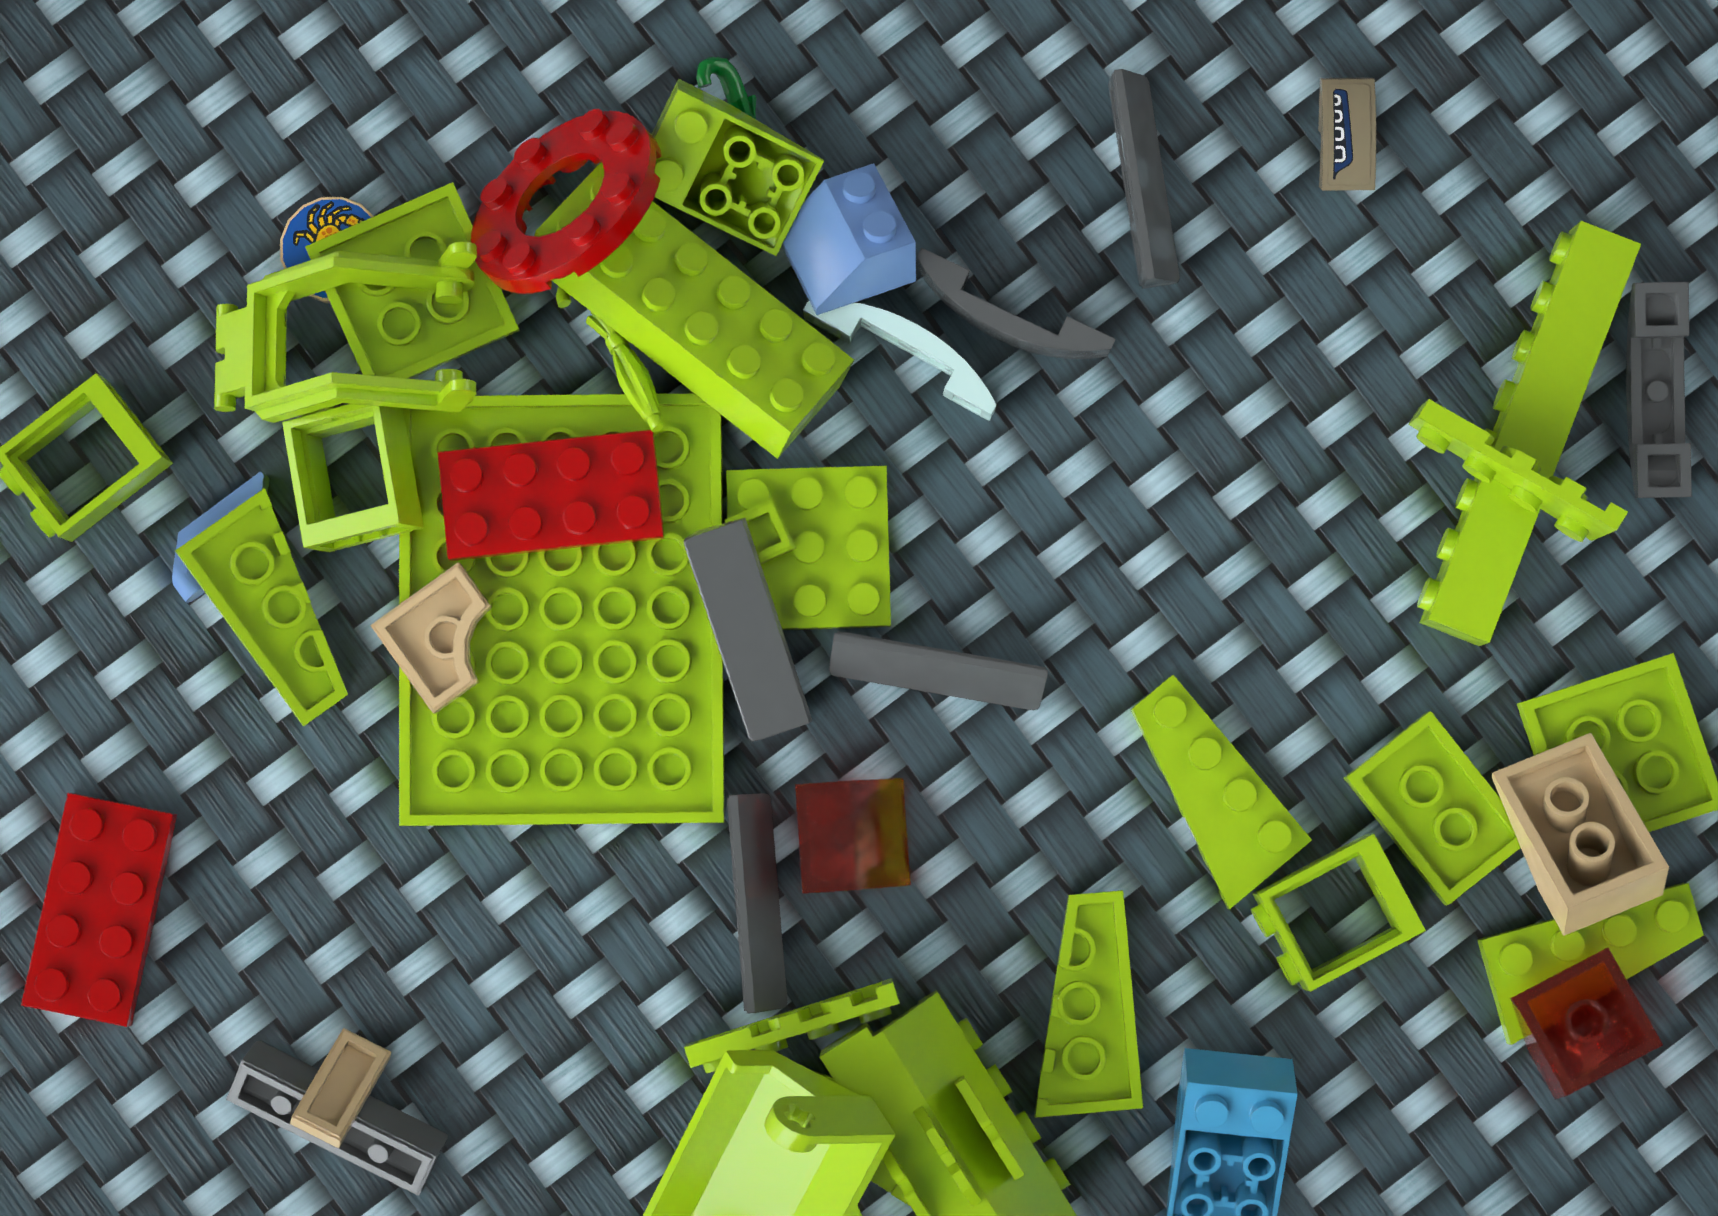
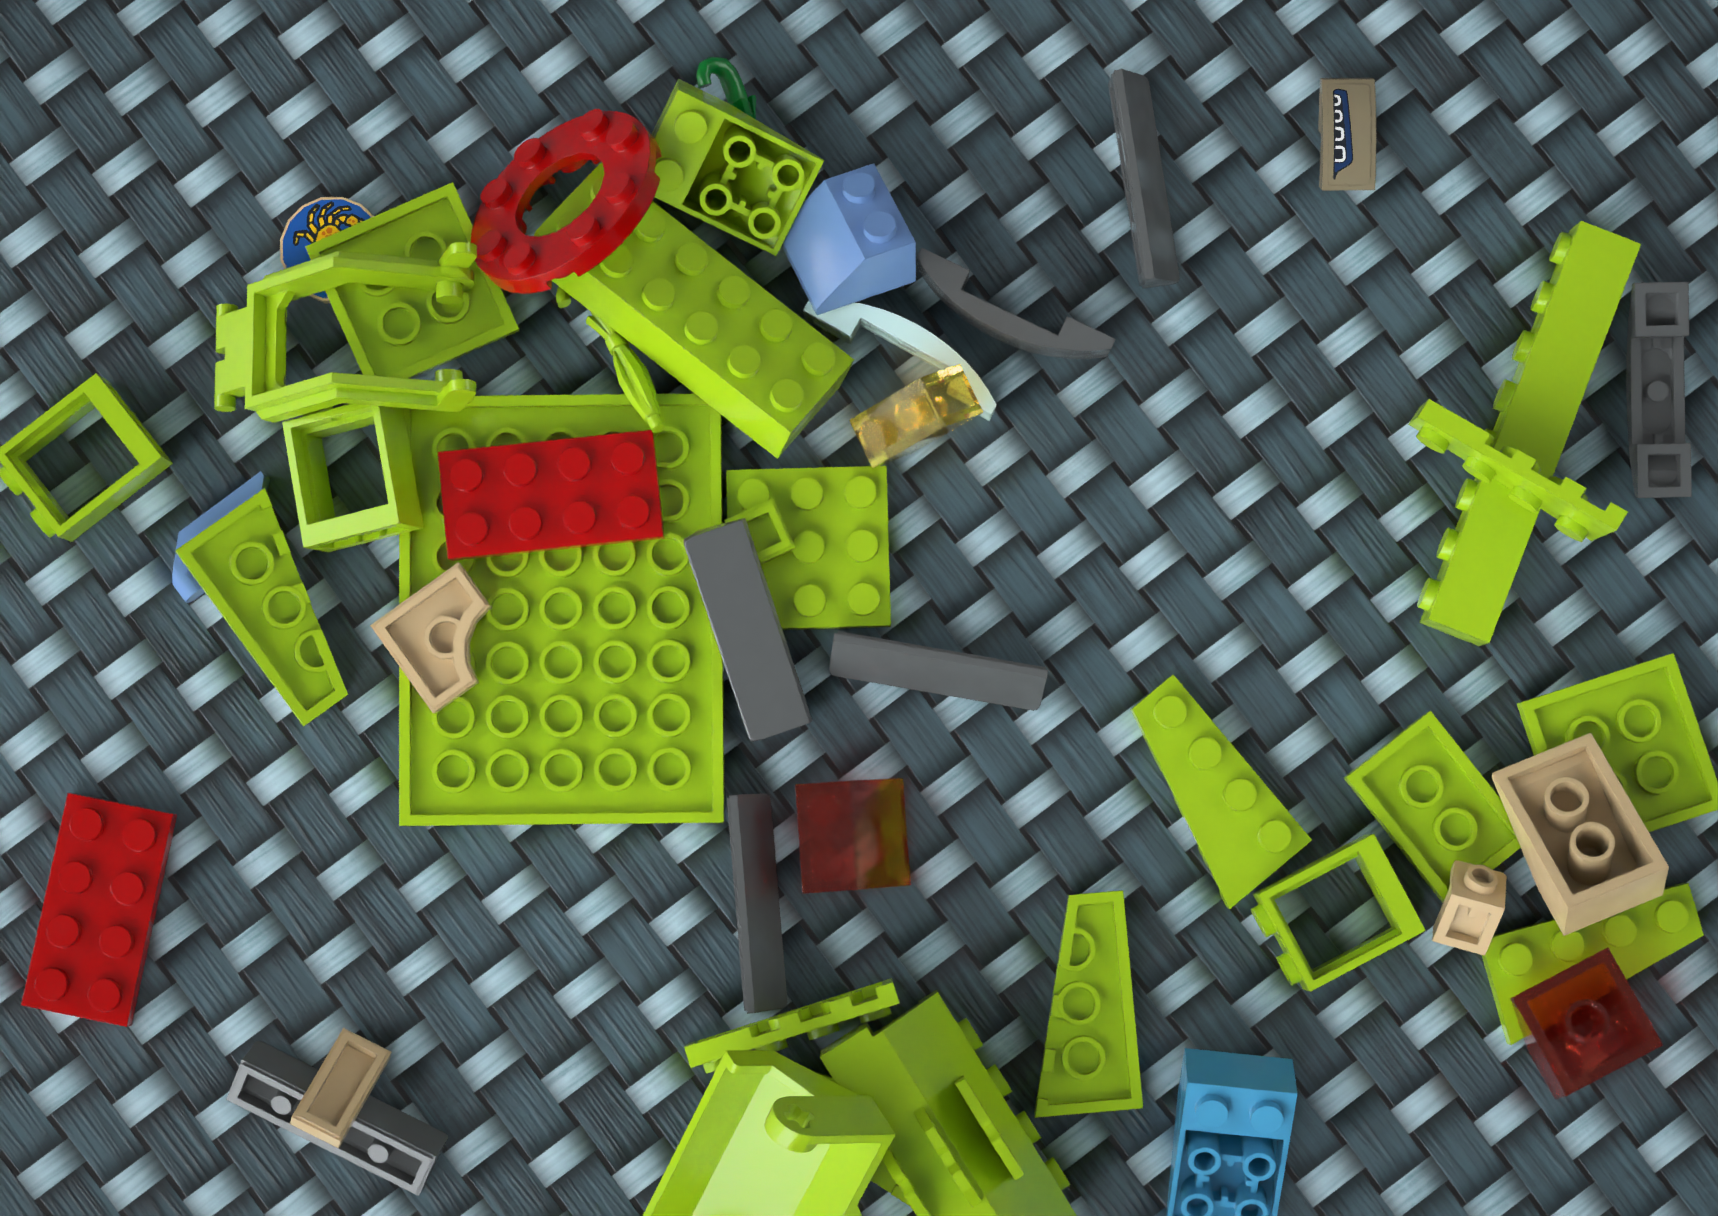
(916, 415): none -> clear yellow brick
(1471, 908): none -> tan bracket

